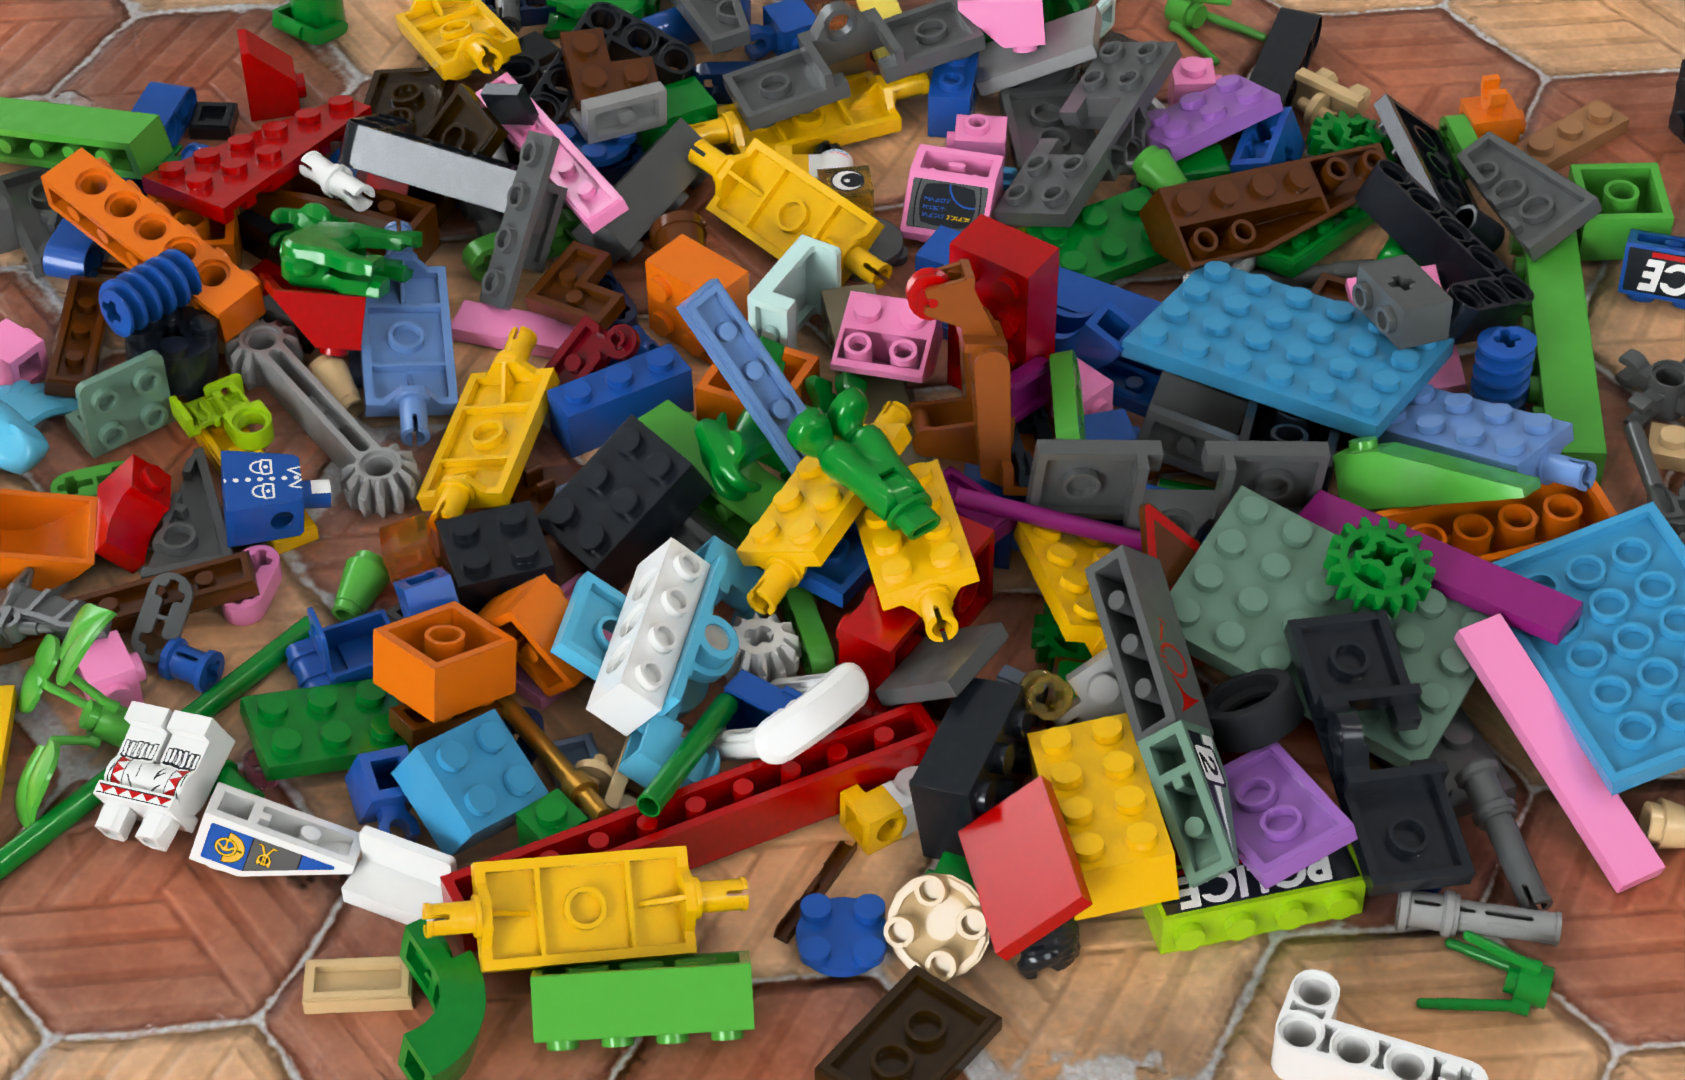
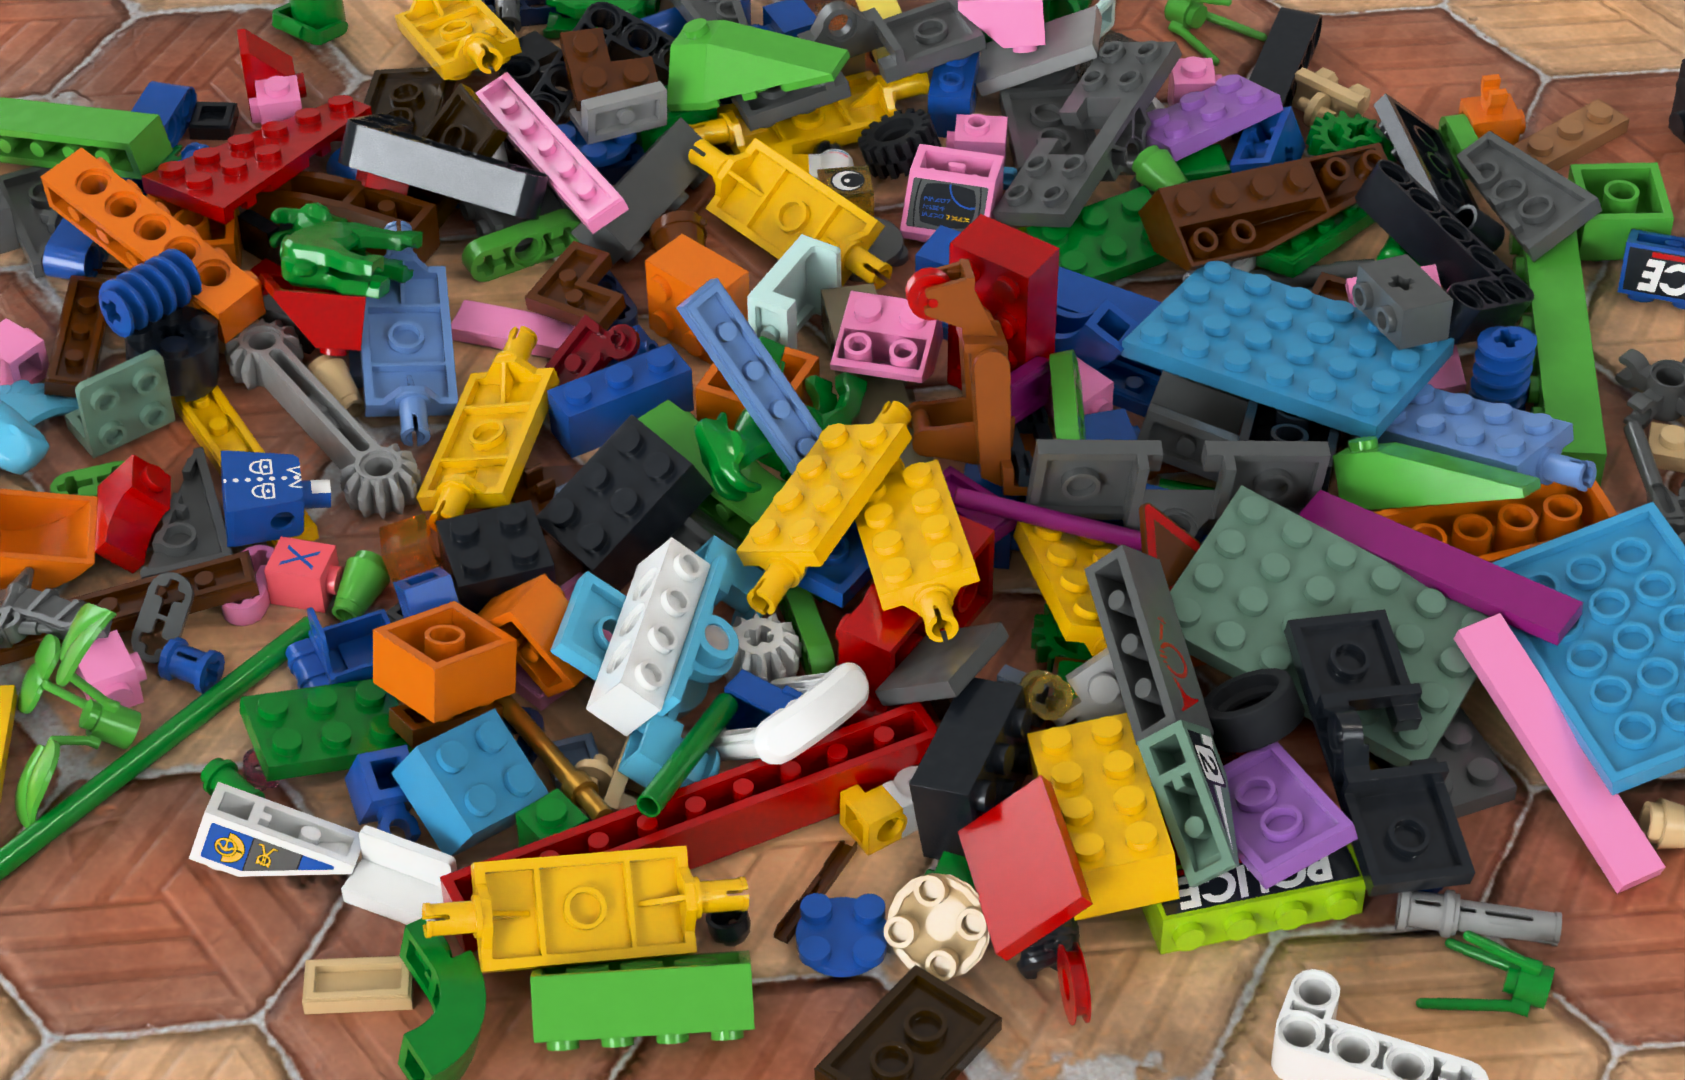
(161, 774): white hips -> none
(232, 408): lime piece -> none
(275, 100): none -> bright pink brick
(303, 574): none -> coral brick
(337, 181): white pin -> none
(509, 103): black tile -> none
(527, 221): dark grey bracket -> none
(729, 927): none -> black hinge
(734, 59): none -> bright green wedge
(864, 462): green piece -> none
(893, 142): none -> black tyre
(1074, 983): none -> red piece
(1379, 567): green gear -> none
(1496, 816): dark grey pin -> none

